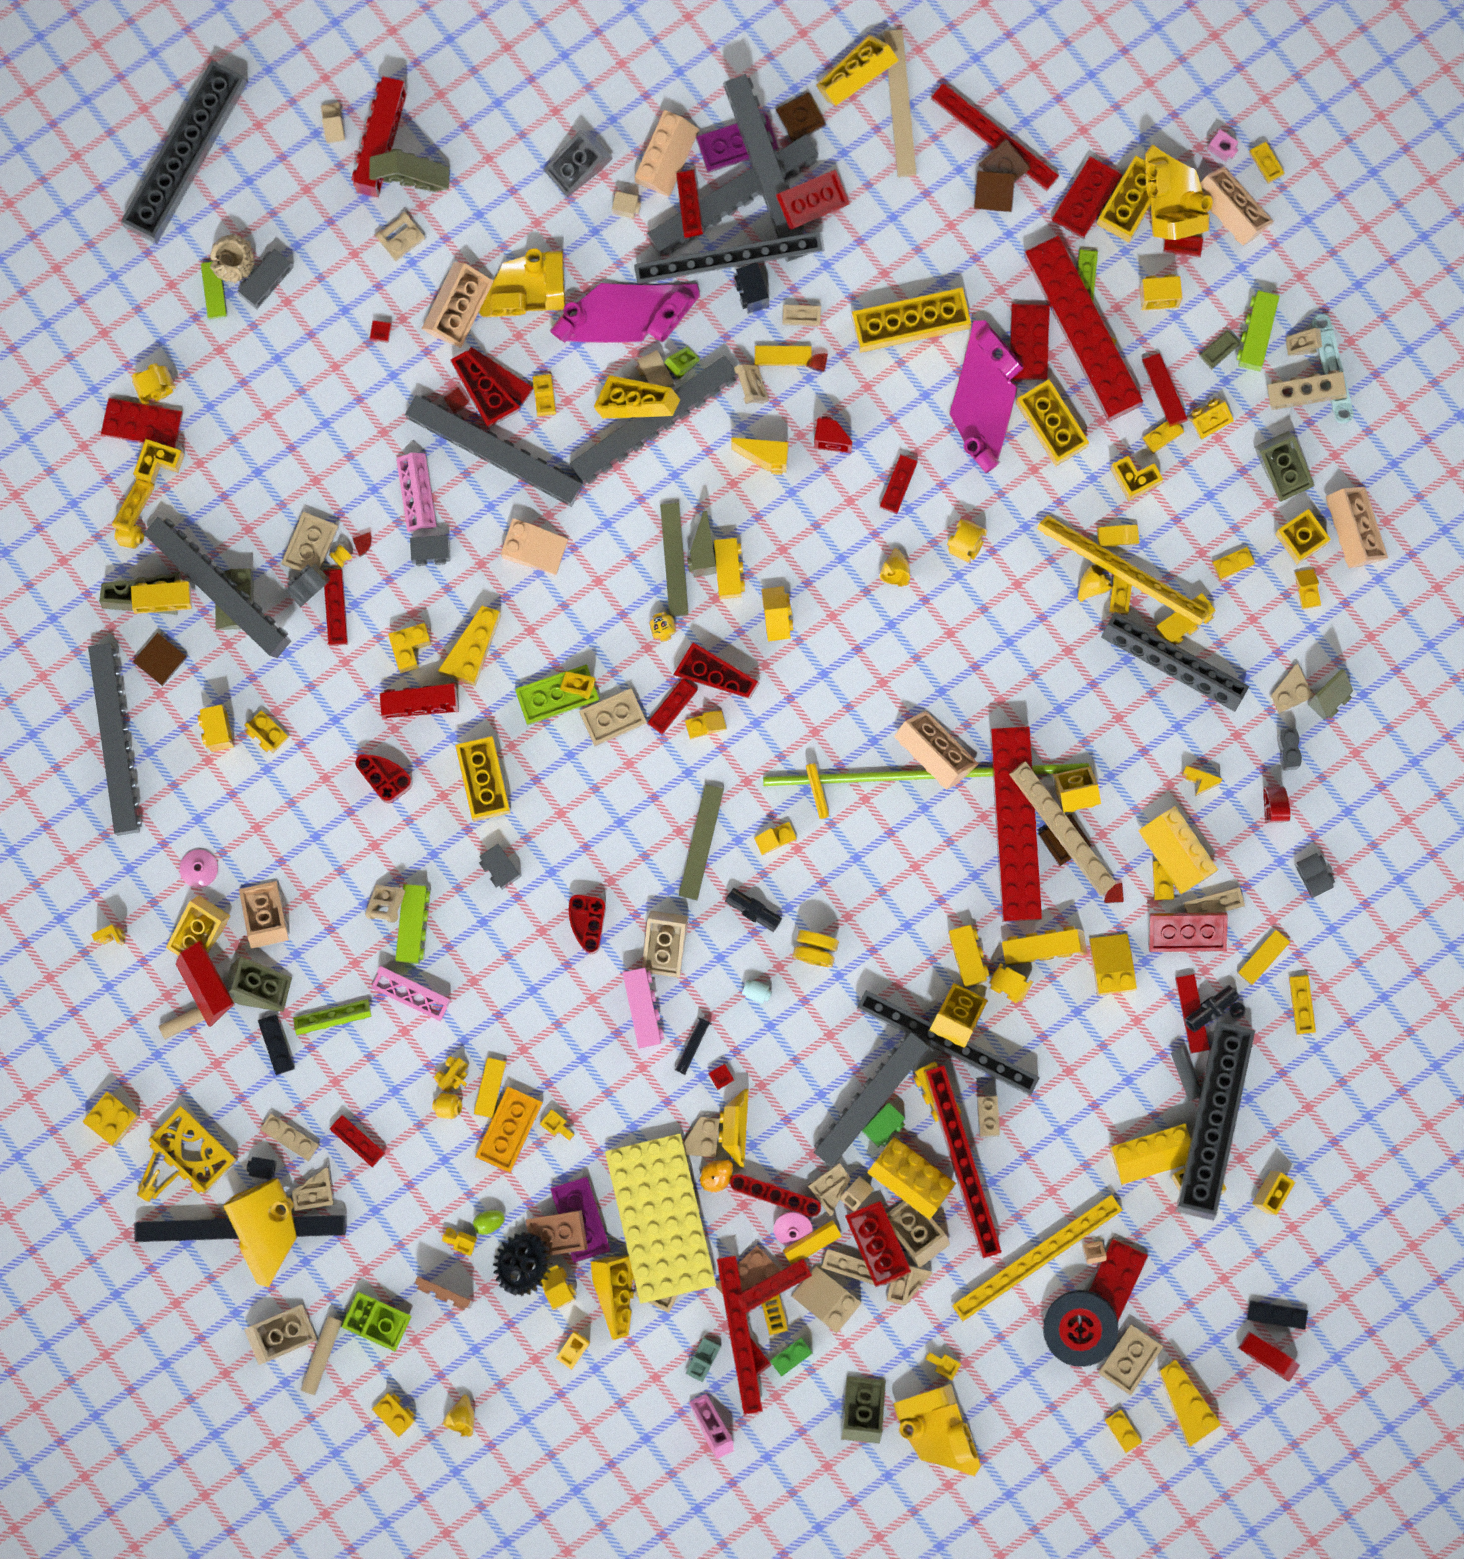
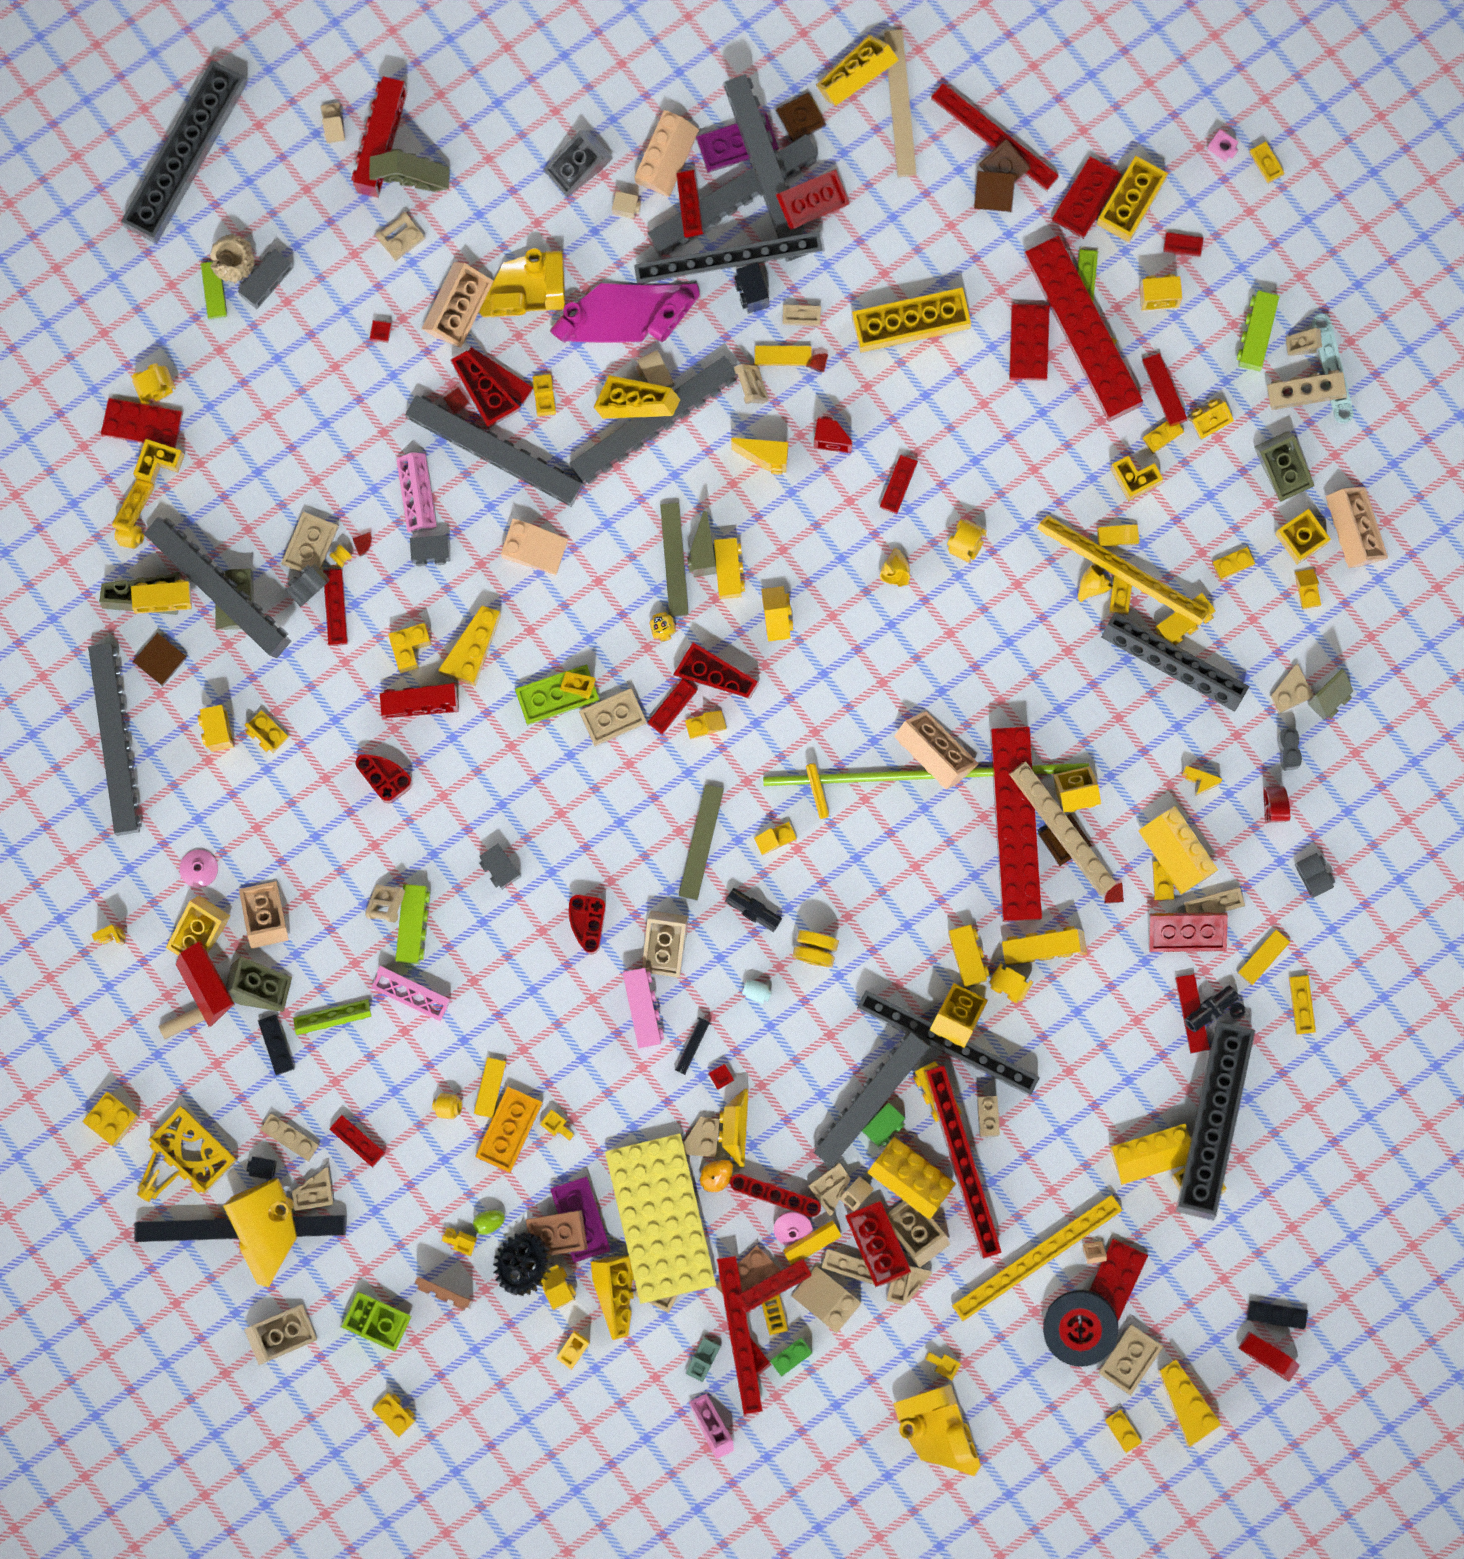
(321, 1355): tan piece -> none
(454, 1076): yellow hips -> none
(461, 1417): yellow hat -> none
(482, 779): yellow brick -> none
(682, 362): lime slope -> none
(863, 1410): olive slope -> none
(985, 395): dark pink panel -> none
(1052, 422): yellow brick -> none
(1112, 964): yellow slope -> none
(1176, 197): yellow panel -> none
(1186, 1073): dark grey piece -> none
(1219, 350): olive tile -> none
(1235, 206): light nougat slope -> none
(1273, 1192): yellow brick -> none

